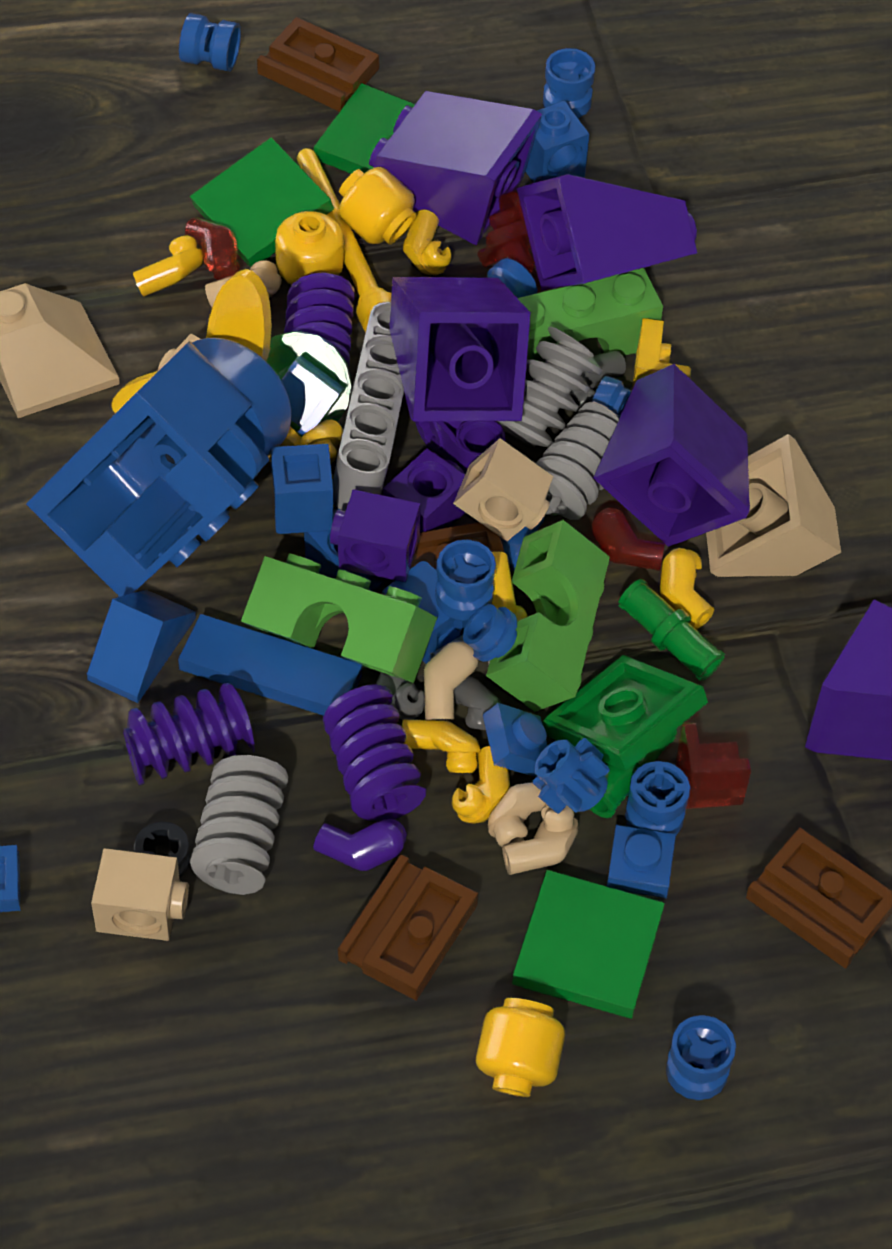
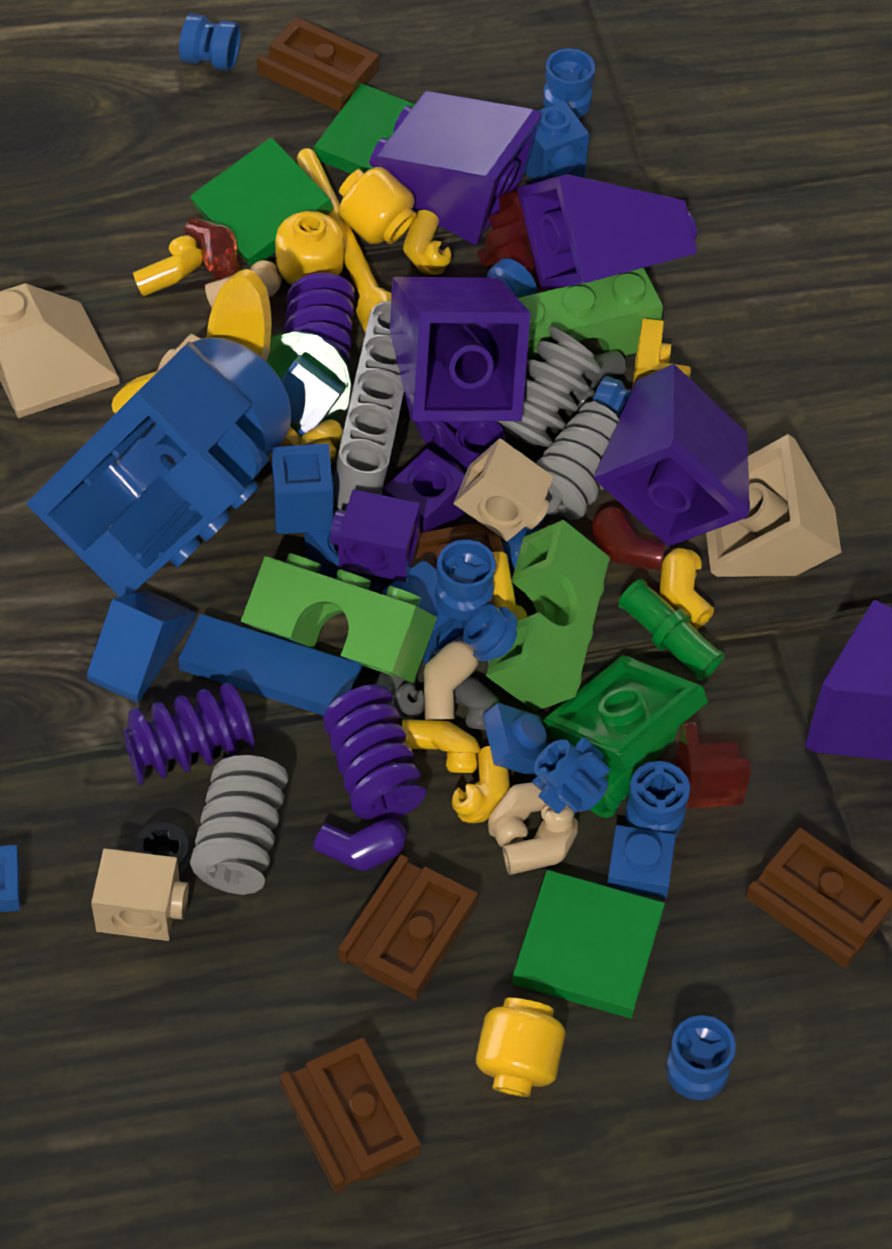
(350, 1115): none -> reddish brown plate

